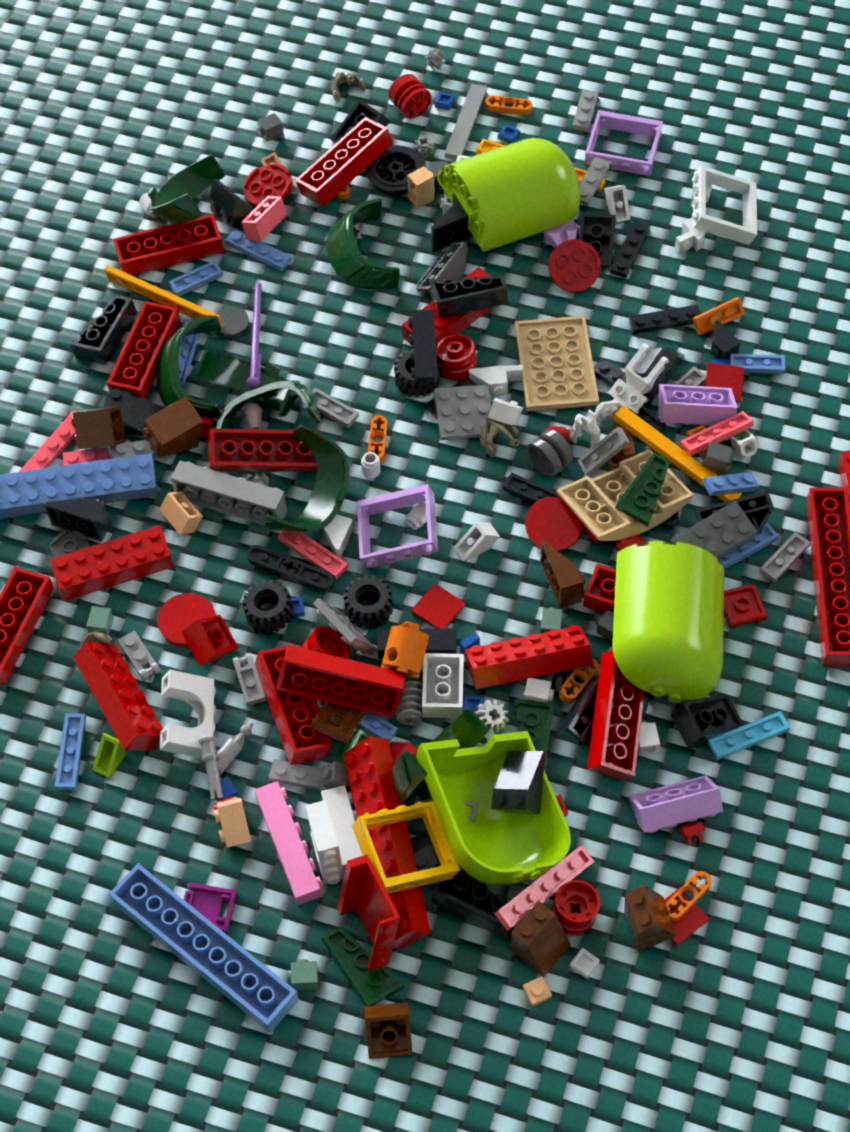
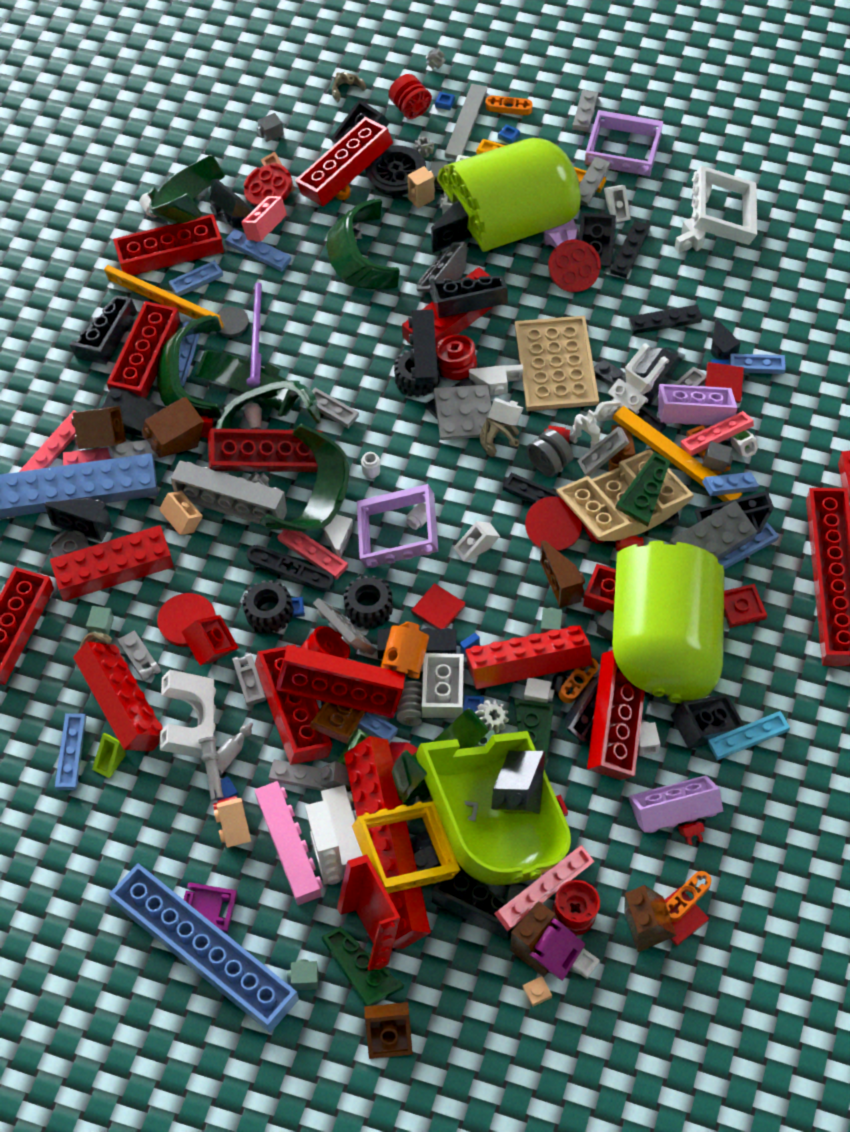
(381, 446): orange beam -> none
(558, 949): none -> magenta container
(724, 313): orange plate -> none
(784, 557): light grey plate -> none

